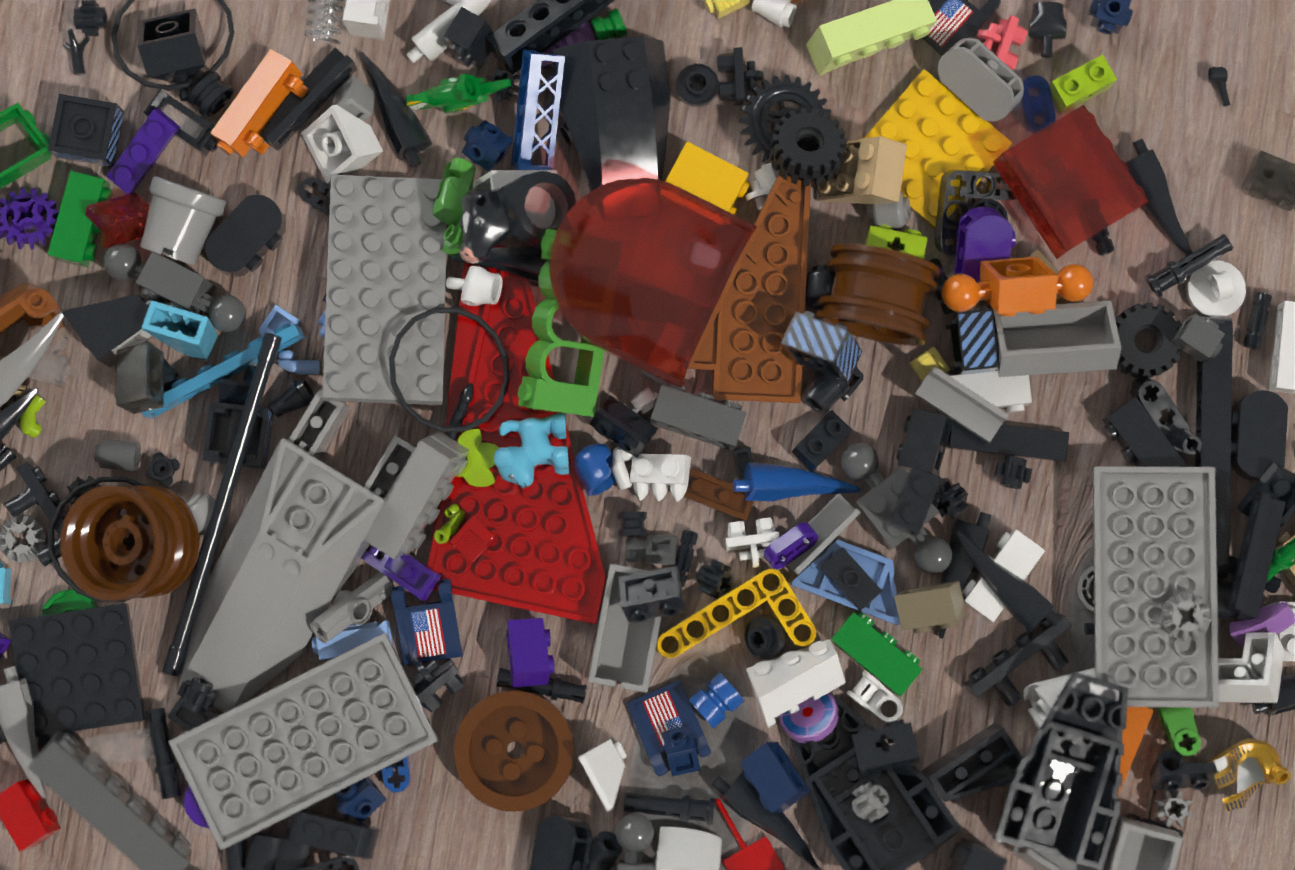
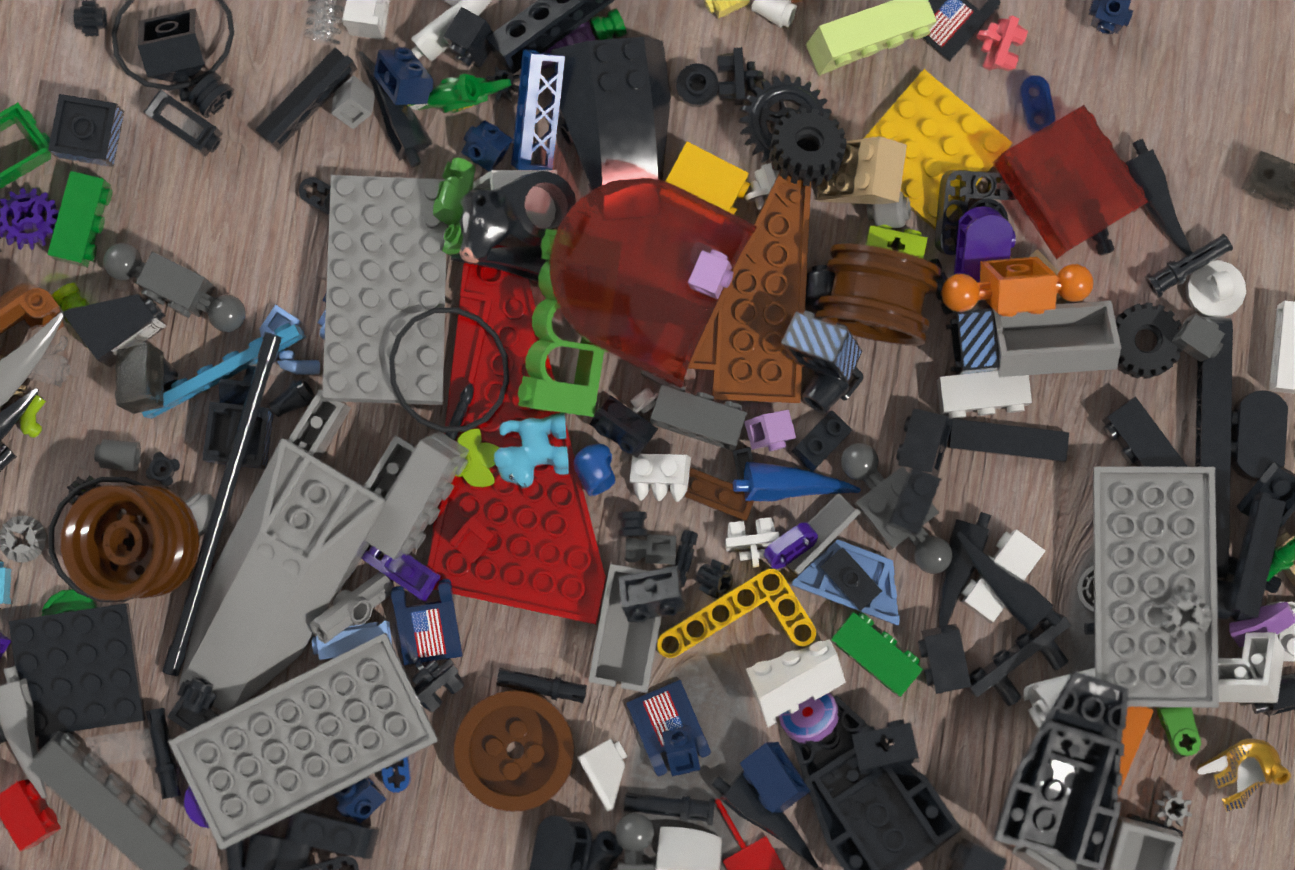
(38, 494): black plate -> none
(69, 297): none -> clear neon green wheel
(76, 51): black bar -> none
(119, 218): clear red bracket -> none
(143, 151): dark purple plate -> none
(179, 220): light grey piece -> none
(181, 330): medium azure slope -> none
(246, 236): black brick -> none
(257, 104): brick -> none
(340, 142): white slope -> none
(403, 76): none -> dark blue brick
(450, 529): lime arm -> none
(478, 286): white piece -> none
(528, 652): dark purple brick -> none
(619, 468): white arm -> none
(711, 274): none -> lavender brick
(716, 700): blue wheel -> none
(764, 637): black plate -> none
(770, 430): none -> lavender brick
(870, 801): light grey gear -> none
(874, 697): white piece -> none
(926, 361): light yellow tile -> none
(930, 606): dark tan brick -> none
(945, 659): none -> black brick
(950, 499): black gear -> none
(961, 404): light grey panel -> none
(975, 765): black wedge -> none
(980, 79): light grey brick -> none
(1013, 472): black gear -> none
(1048, 25): black piece -> none
(1082, 84): lime brick -> none
(1176, 428): black beam -> none
(1180, 774): black plate -> none
(1220, 75): black hand -> none
(1257, 320): black axle -> none

